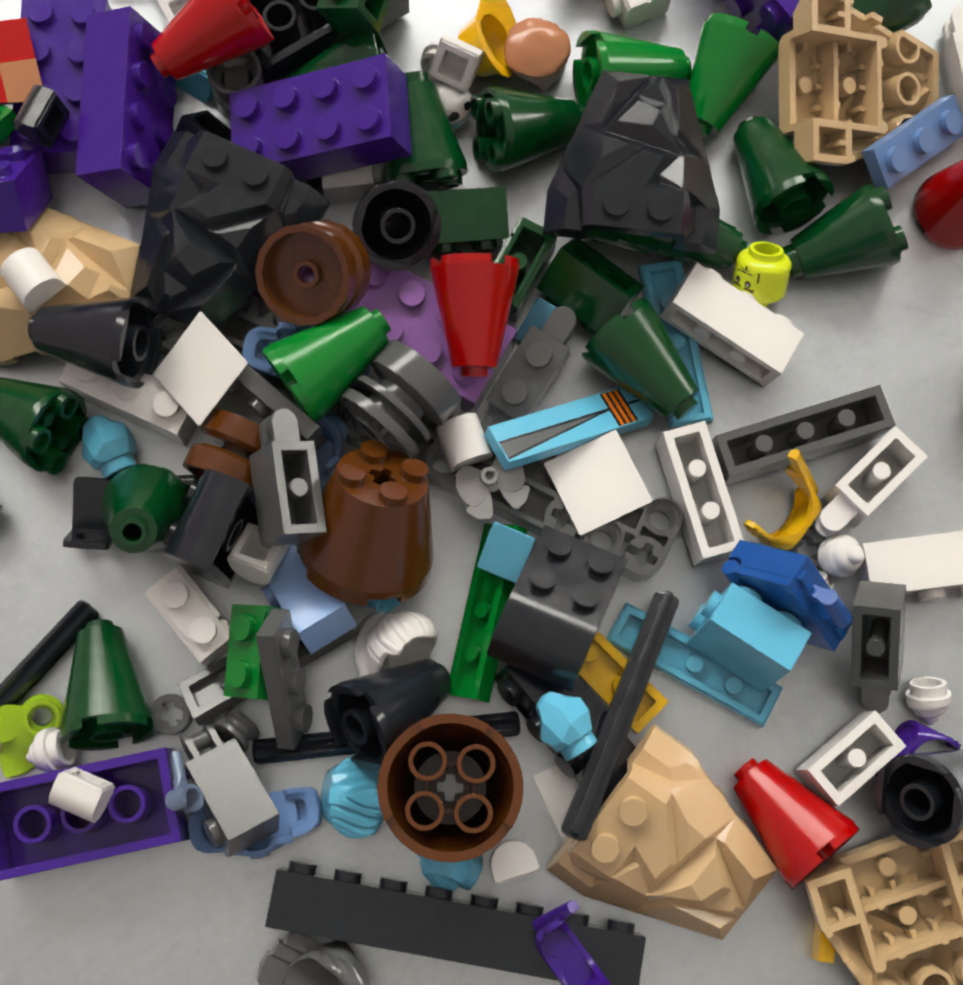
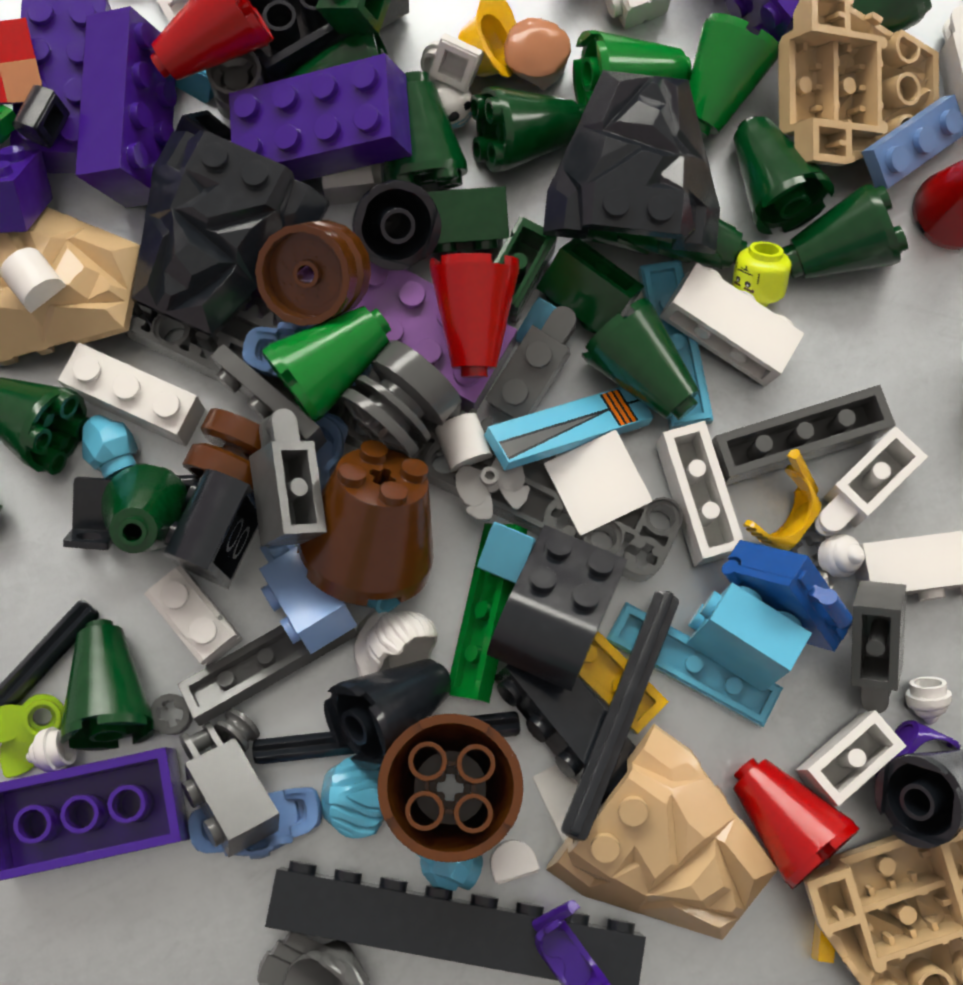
(81, 793): white brick -> none
(101, 337): black cone -> none
(184, 795): sand blue hand -> none
(200, 368): white sticker -> none
(243, 665): green plate -> none
(255, 561): white brick -> none
(284, 678): dark grey plate -> none
(565, 724): medium azure rock -> none

